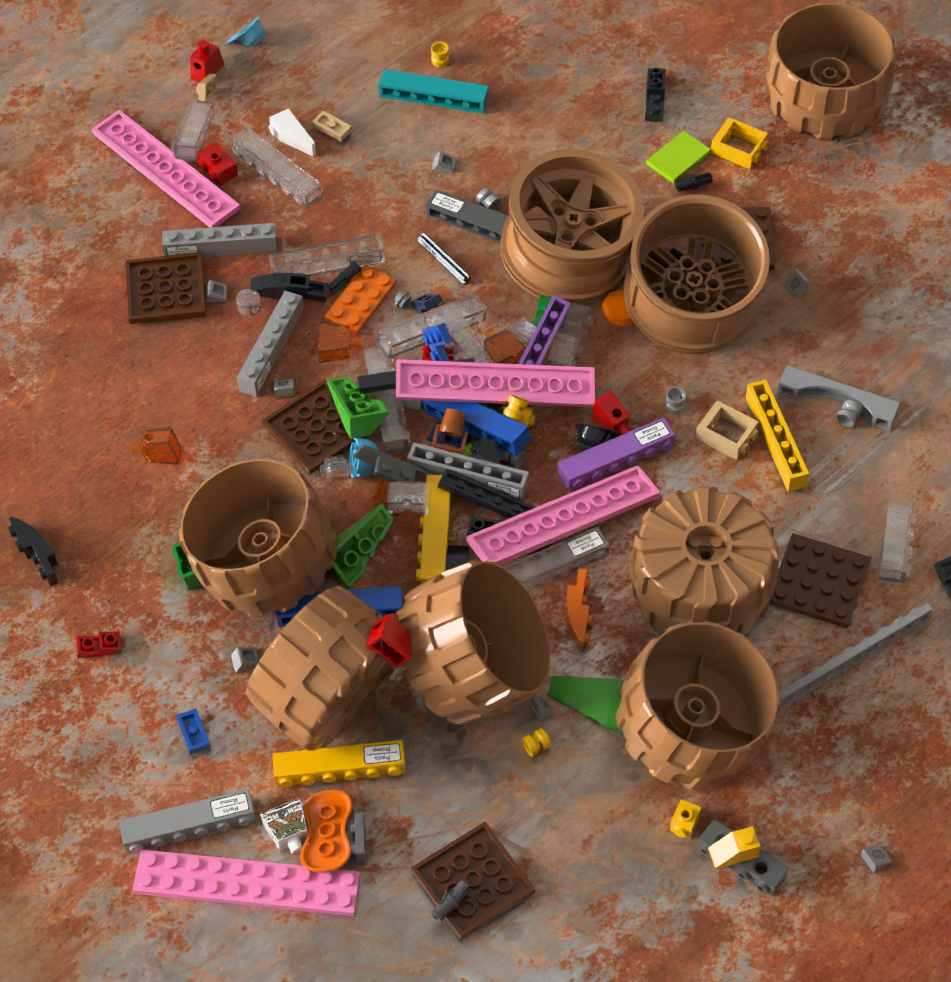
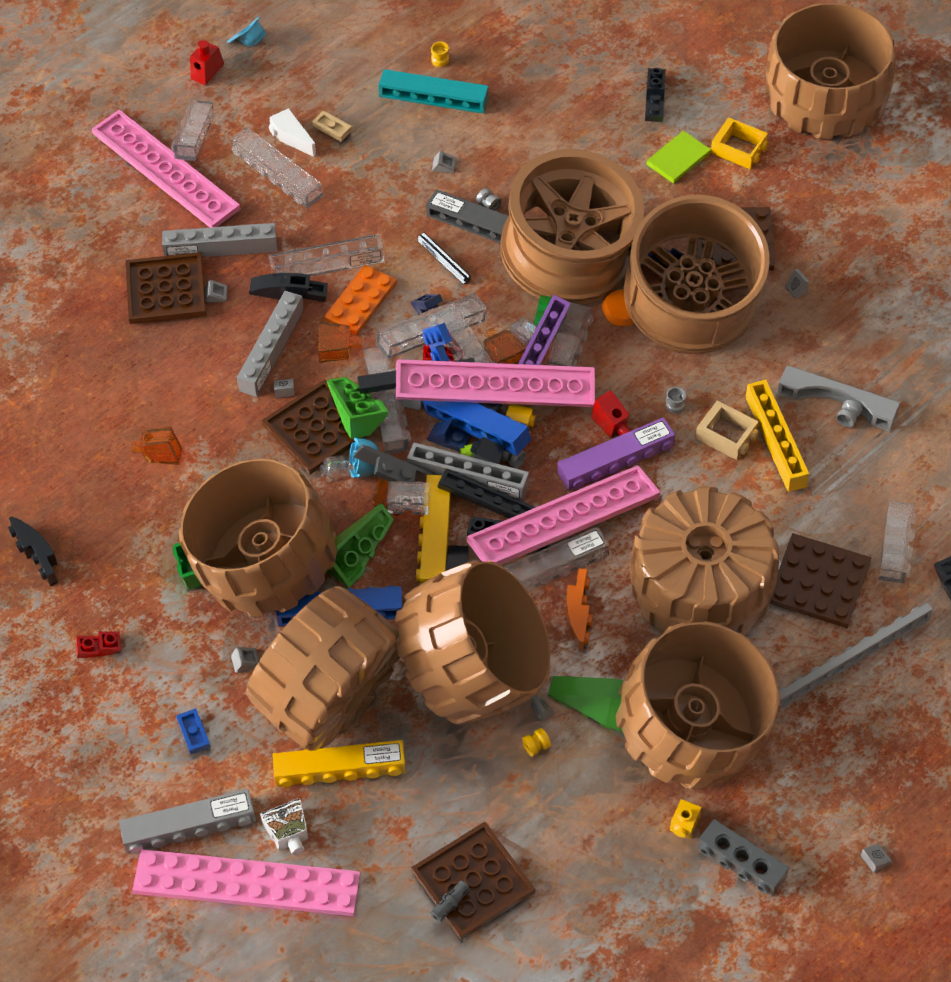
(207, 87): tan plate -> none
(217, 164): red brick -> none
(248, 302): clear head -> none
(326, 841): orange plate -> none
(344, 277): black axle -> none
(356, 834): flat silver bracket -> none
(392, 633): red torso -> none
(402, 299): light grey plate -> none
(451, 425): dark orange piece -> none
(515, 407): yellow wheel -> none
(592, 436): black piece -> none
(693, 181): black axle -> none
(735, 848): yellow slope -> none

